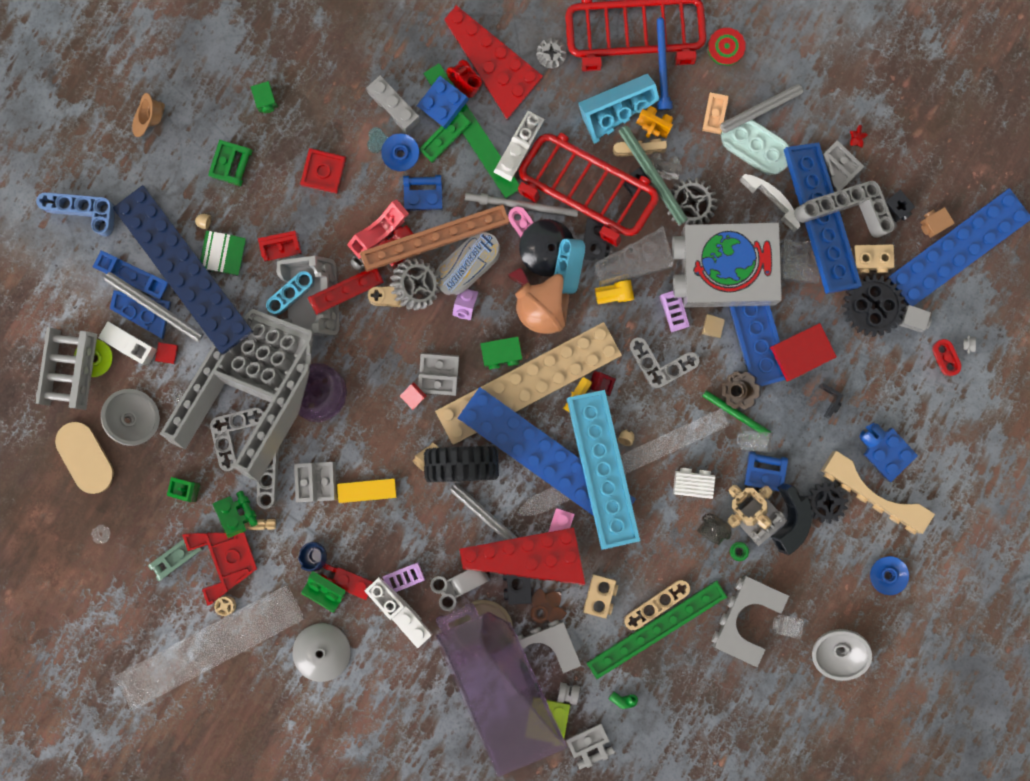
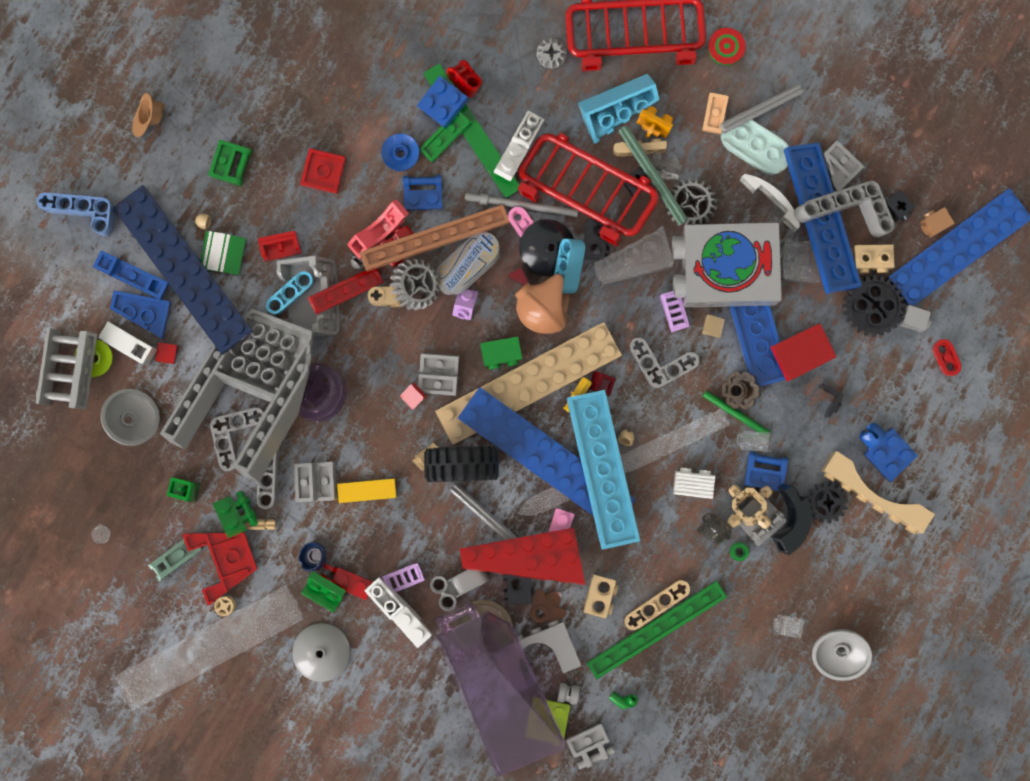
(84, 457): tan tile -> none
(153, 306): light grey axle -> none
(264, 97): green brick -> none
(376, 140): clear light blue tile -> none
(389, 99): light grey arch -> none
(499, 68): red wing -> none
(620, 292): yellow piece -> none
(664, 102): blue piece -> none
(747, 593): light grey arch -> none
(857, 137): red plant -> none
(898, 579): blue dish -> none
(969, 344): light grey plate -> none

